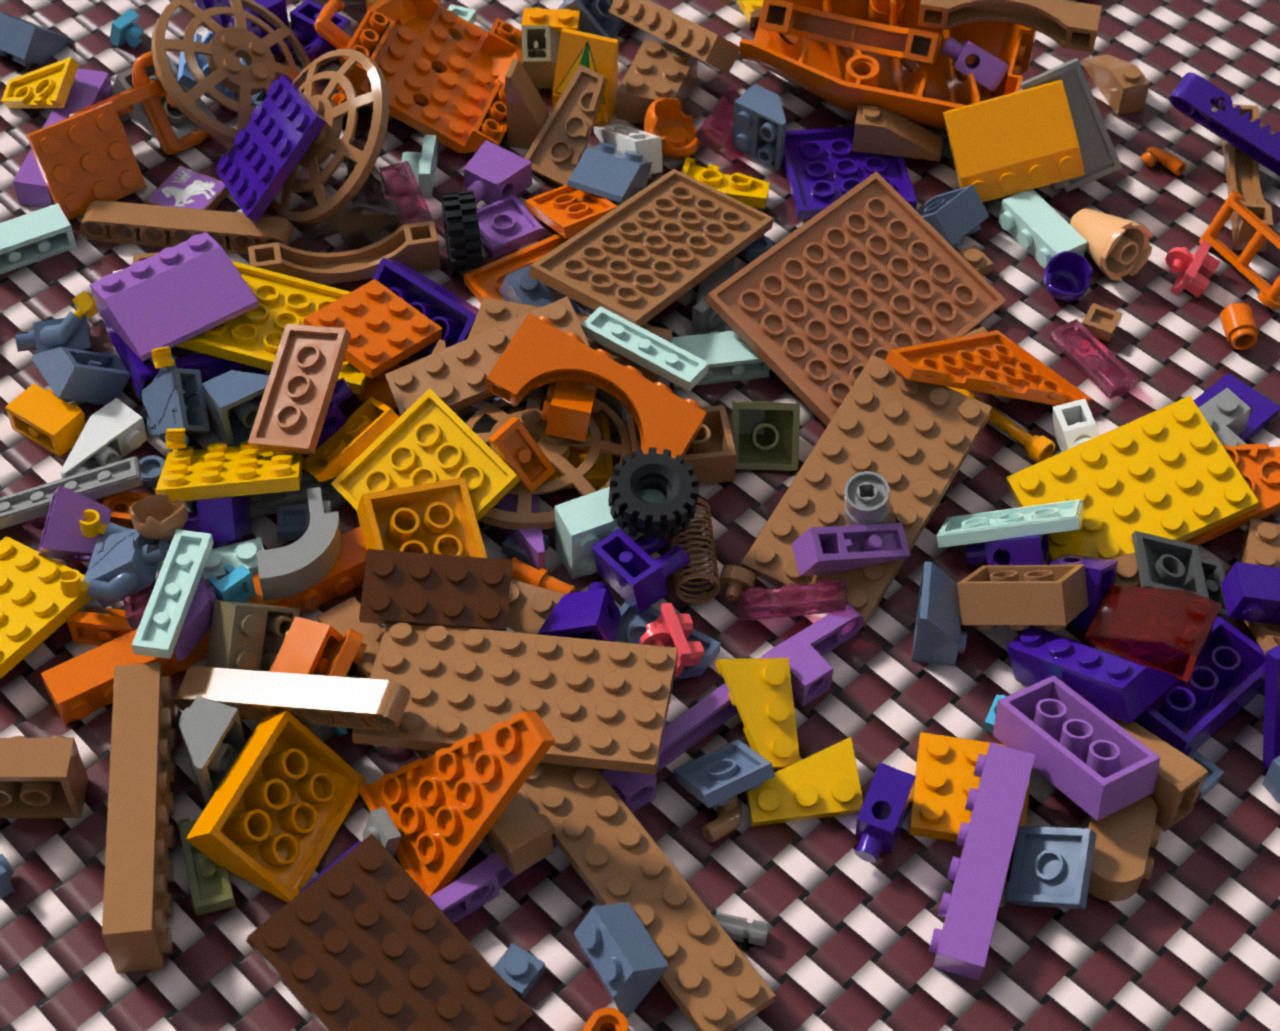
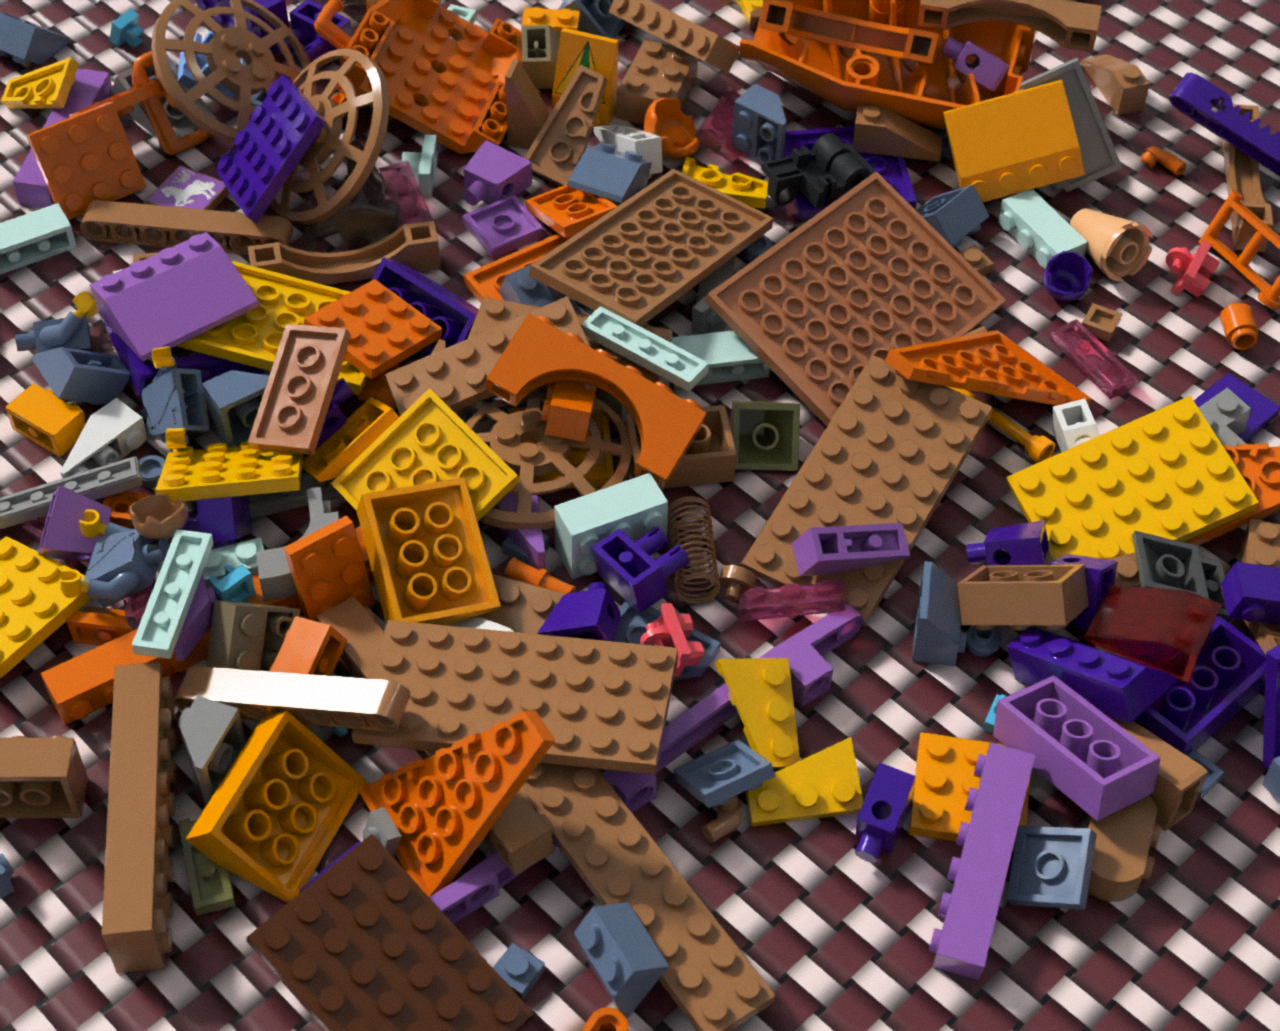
(292, 521): sand blue plate -> none
(329, 569): none -> orange plate
(348, 652): orange plate -> none
(436, 590): reddish brown plate -> none
(461, 230): black tyre -> none
(522, 454): orange slope -> none
(657, 473): black tyre -> none
(739, 928): light grey axle -> none
(825, 171): none -> black plate
(867, 499): light grey wheel -> none
(980, 646): none -> sand blue plate
(1011, 523): light aqua tile -> none

